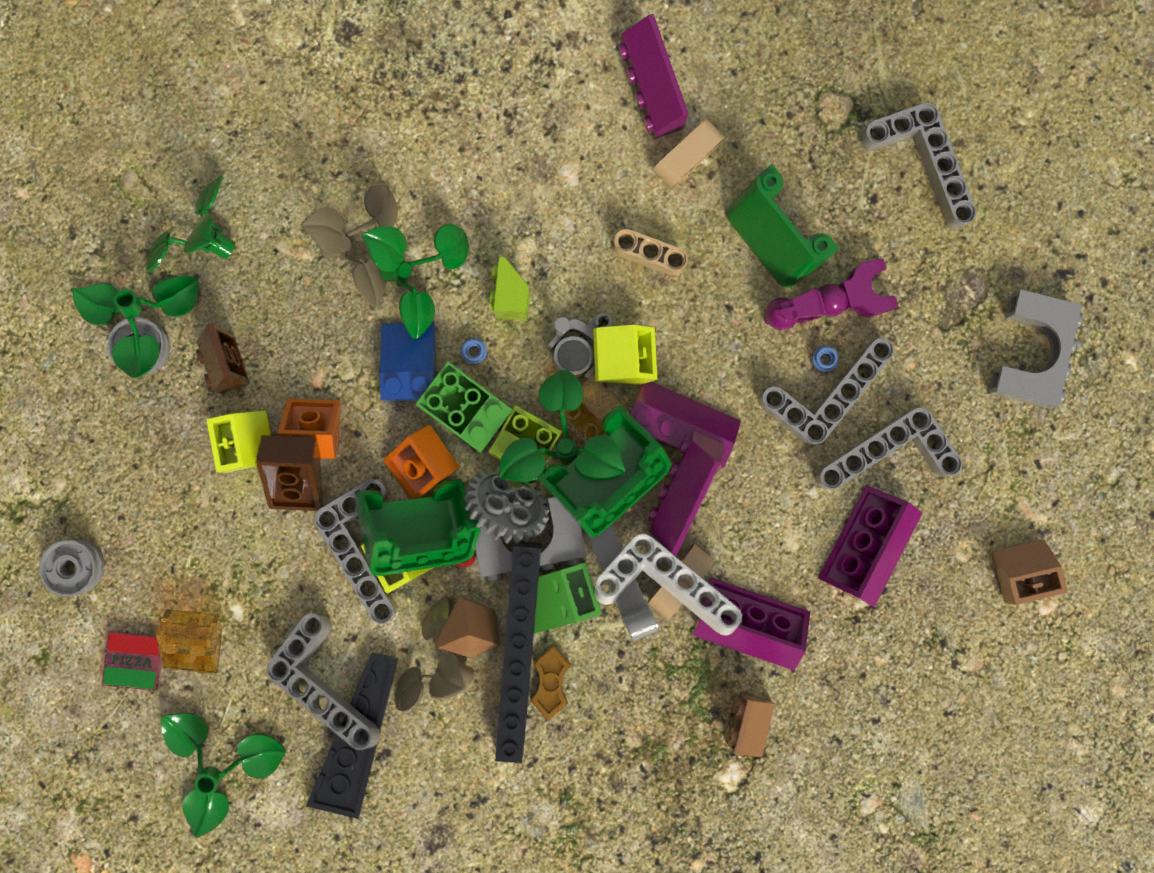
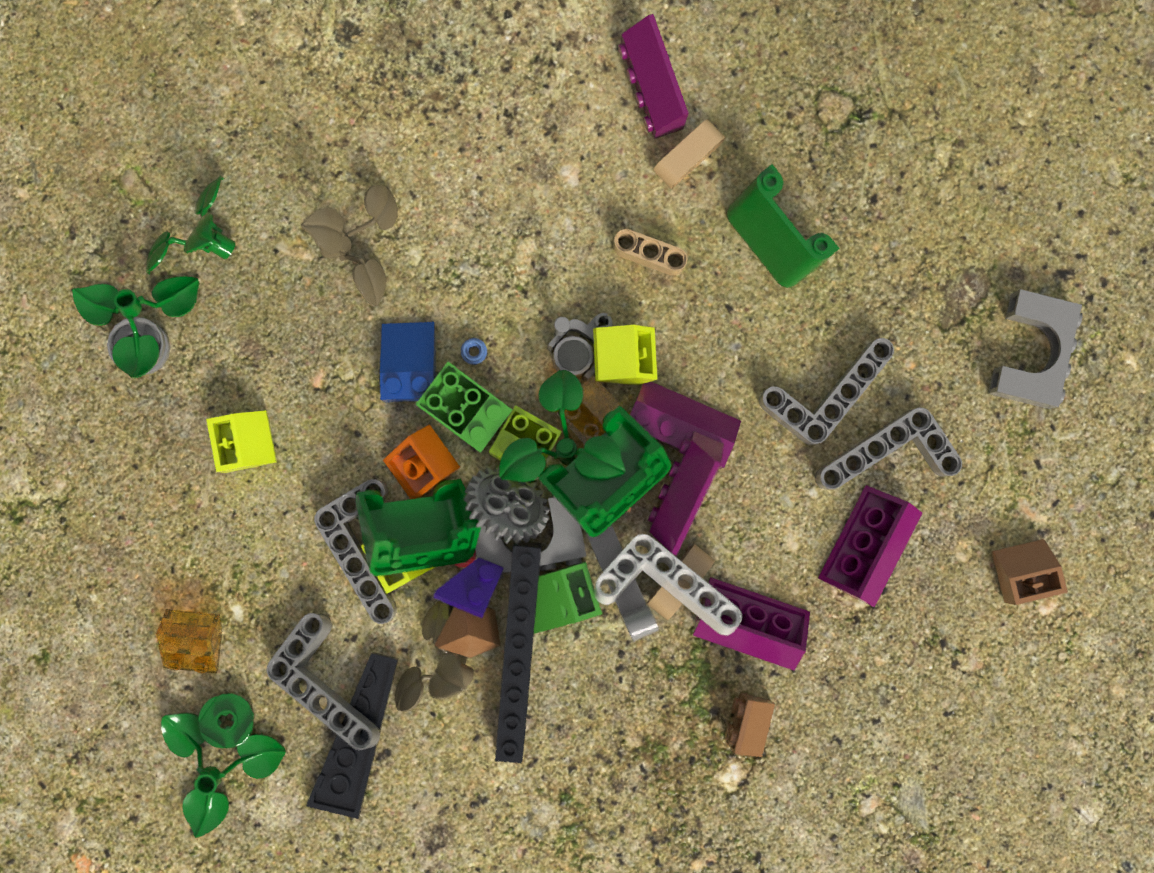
(55, 567): light grey wheel -> none
(132, 661): tile -> none
(211, 725): none -> green plate
(222, 359): reddish brown slope -> none
(290, 472): reddish brown slope -> none
(315, 420): orange slope -> none
(386, 249): green plant -> none
(471, 587): none -> dark purple wing
(511, 293): lime slope -> none
(551, 669): pearl gold tile -> none
(832, 355): medium blue plate -> none
(833, 299): magenta piece -> none
(930, 156): light grey beam -> none

